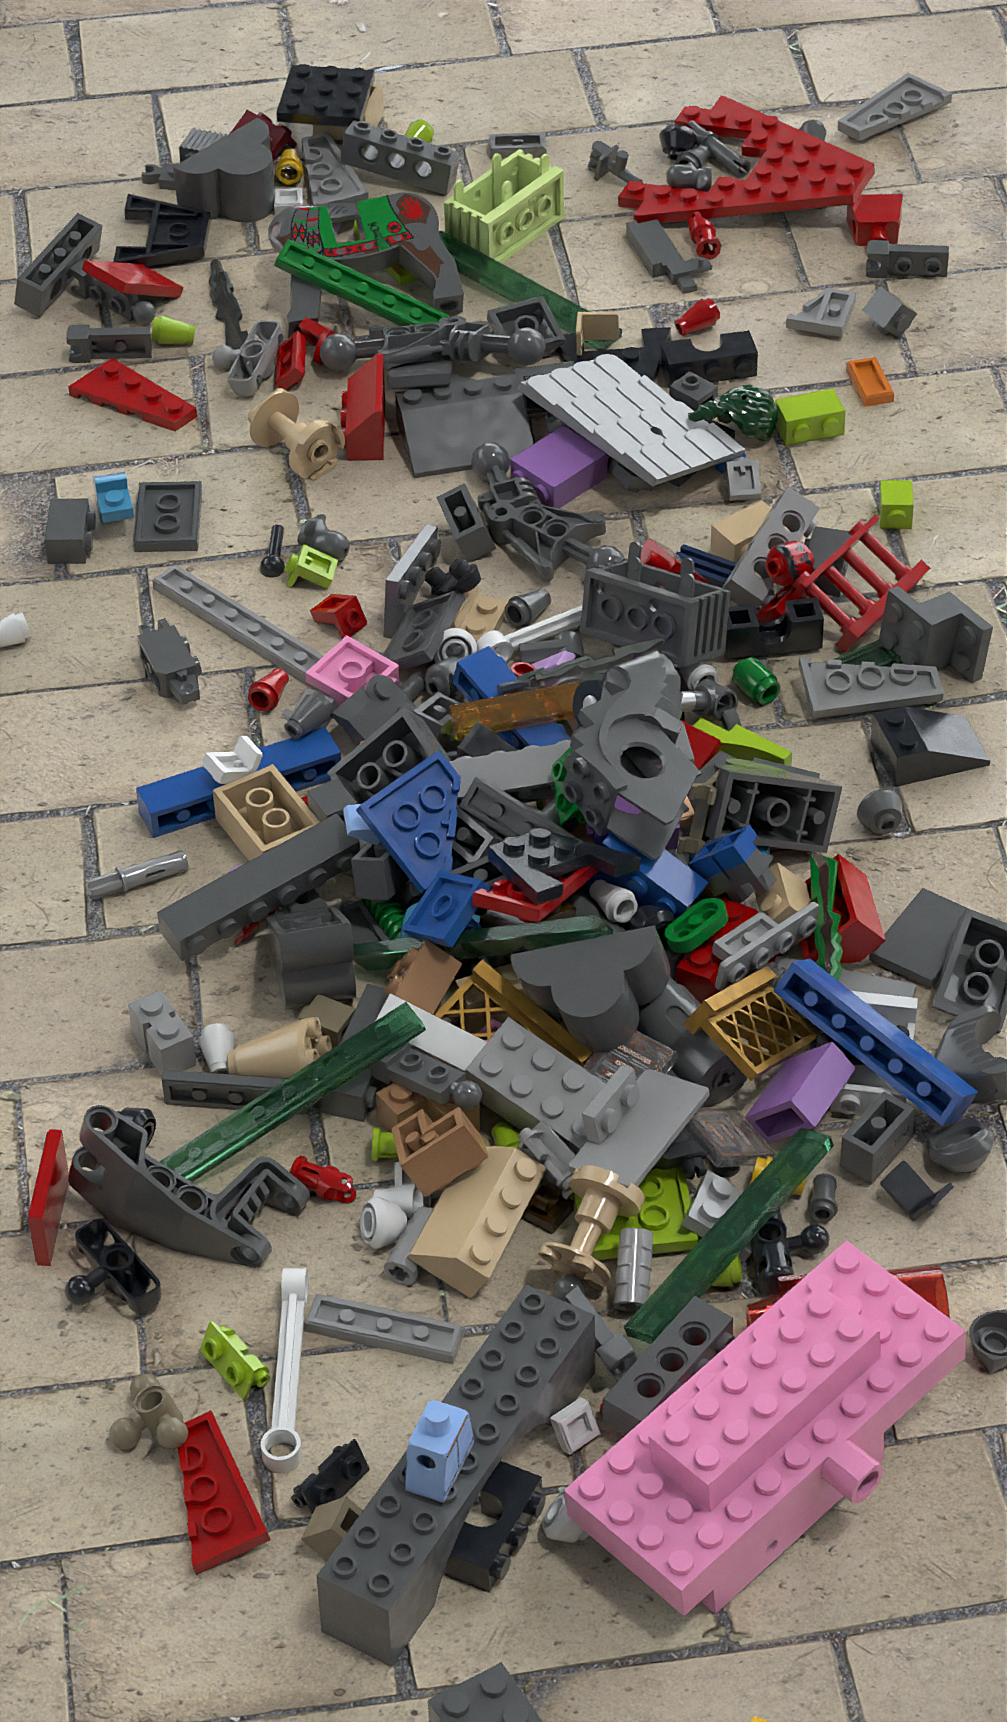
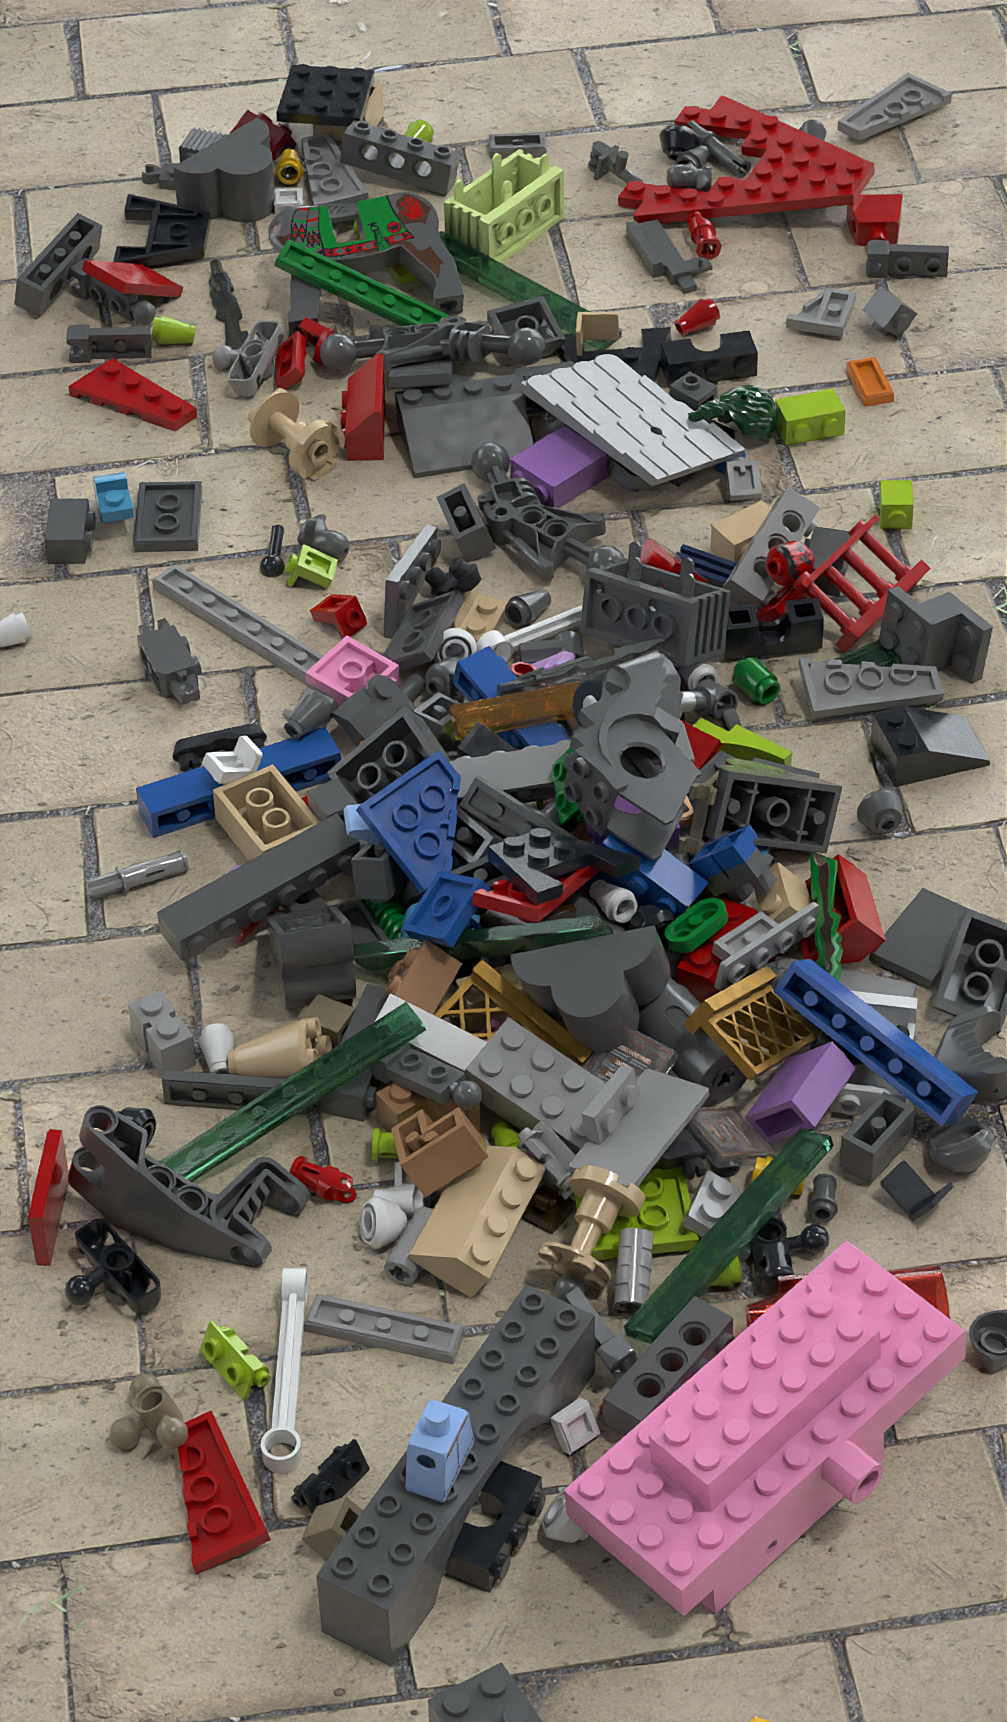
(190, 749): none -> black piece
(267, 691): red cone -> none

